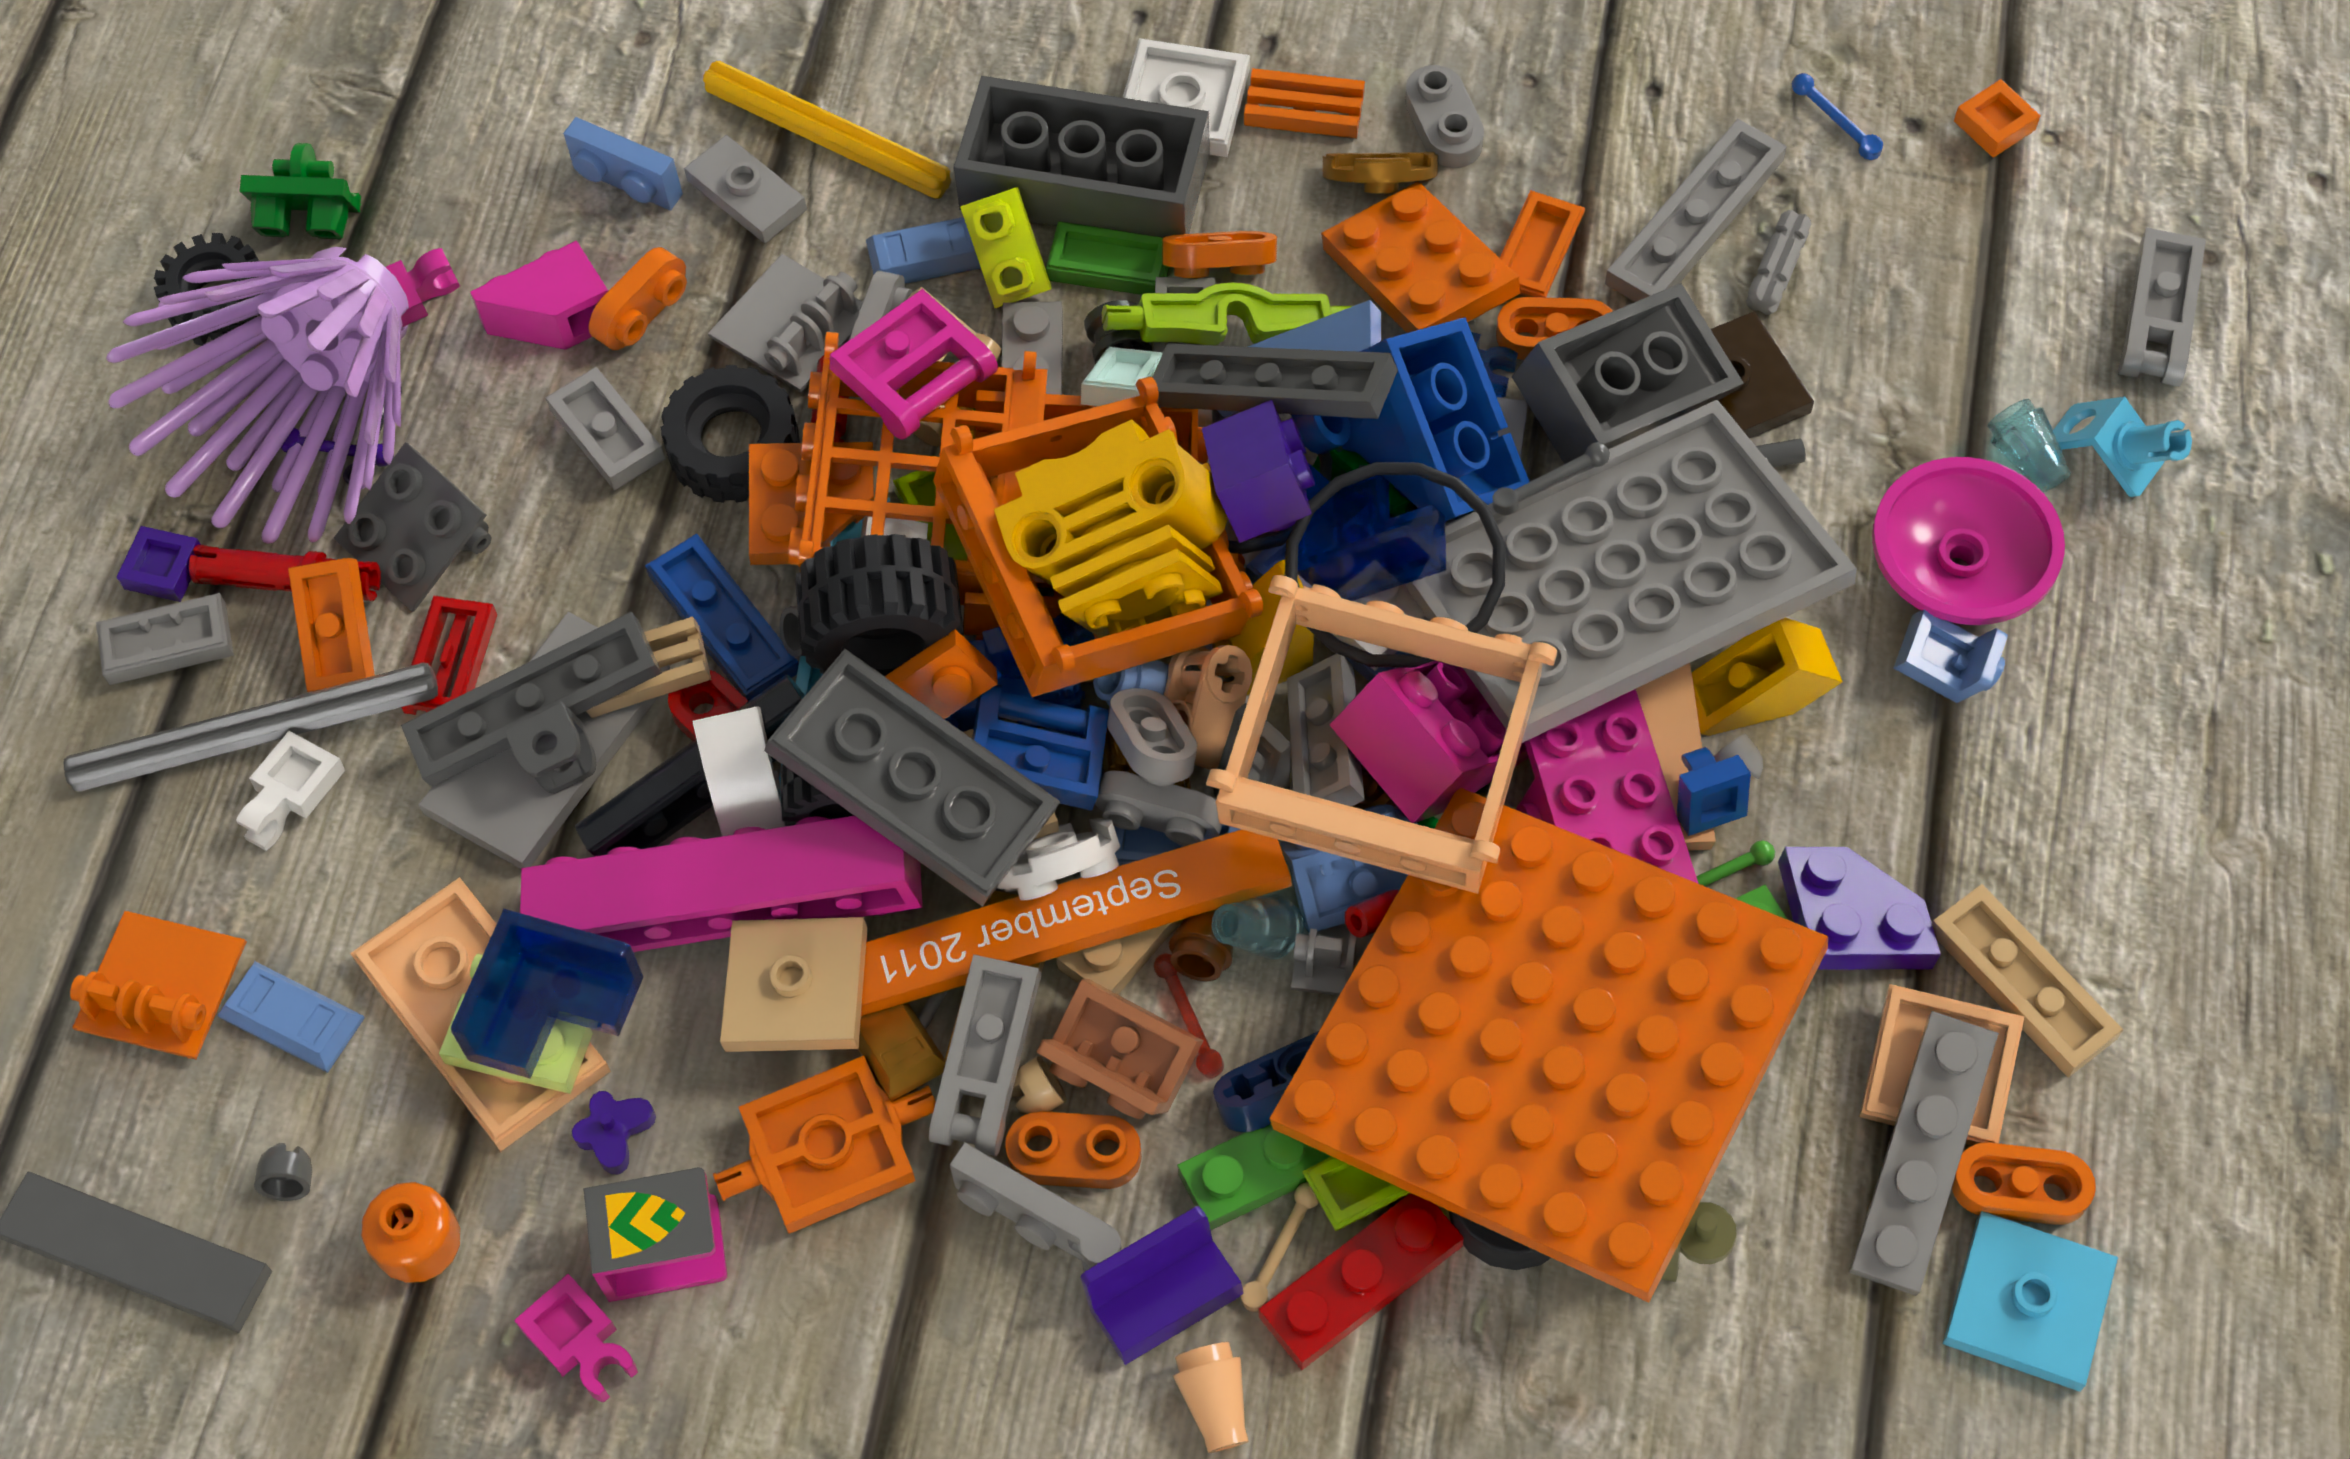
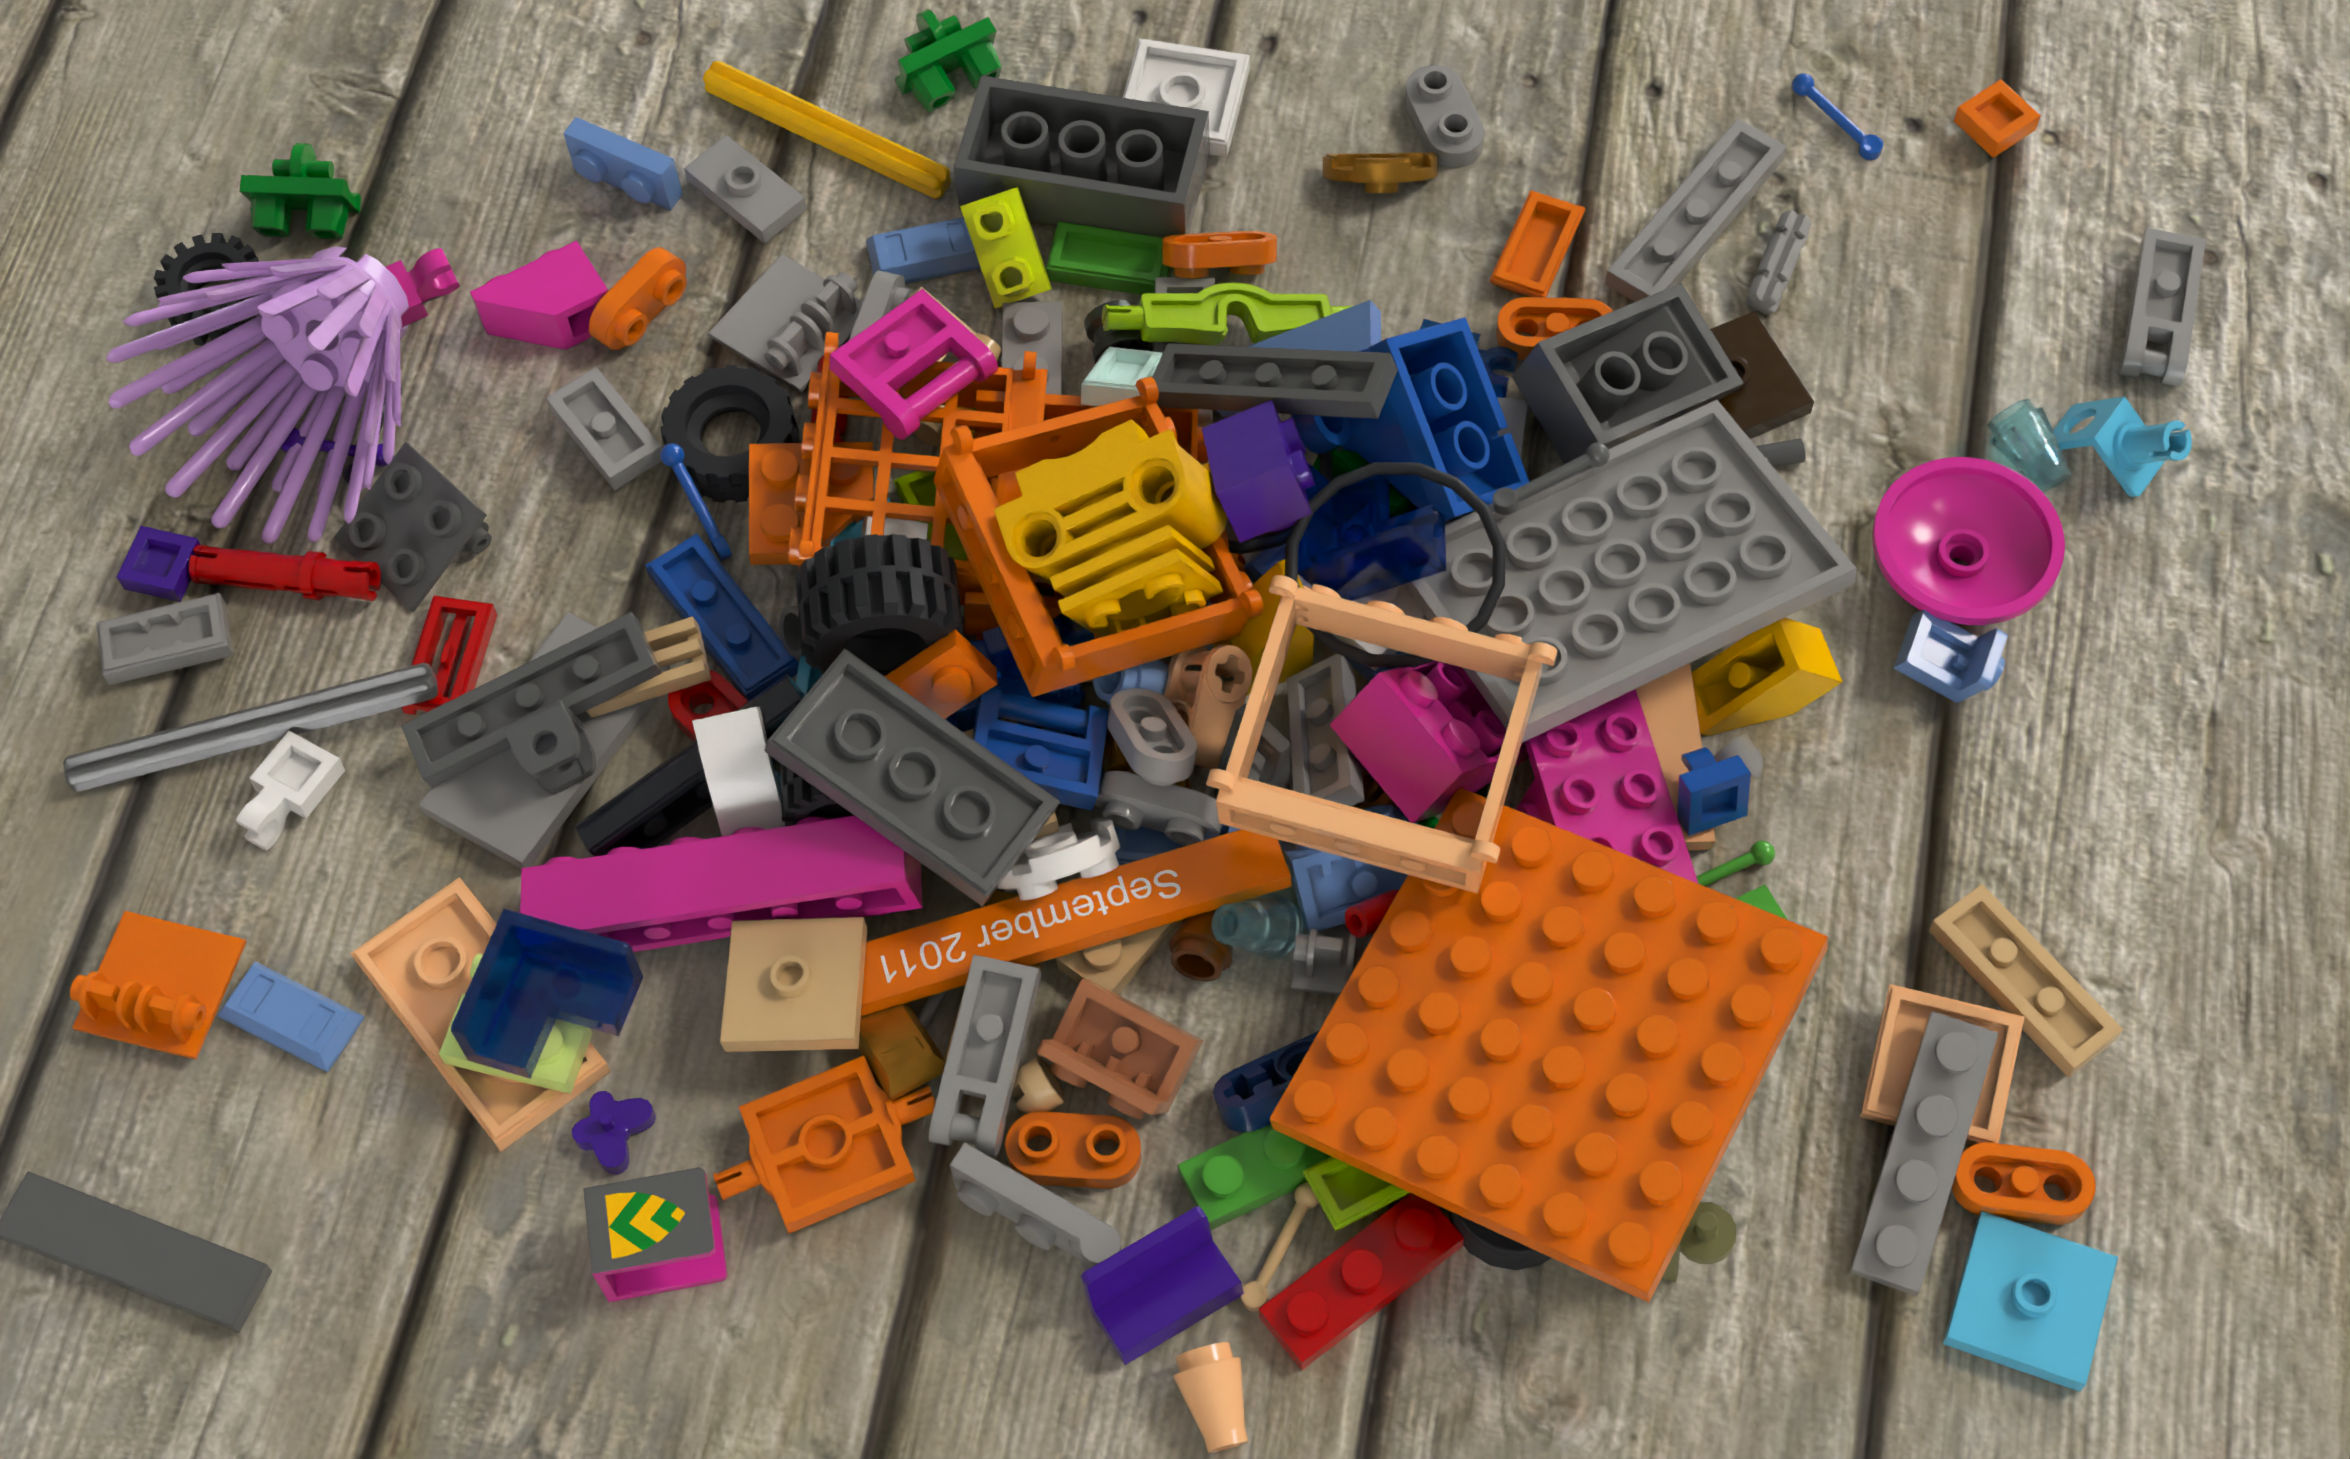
(283, 1173): dark grey hinge -> none
(331, 623): orange plate -> none
(411, 1232): orange head -> none
(572, 1331): dark pink plate -> none
(673, 456): none -> blue hinge
(942, 49): none -> green hips
(1209, 1060): clear red hinge -> none
(1305, 95): orange tile -> none
(1420, 261): orange plate -> none
(1860, 909): plate -> none

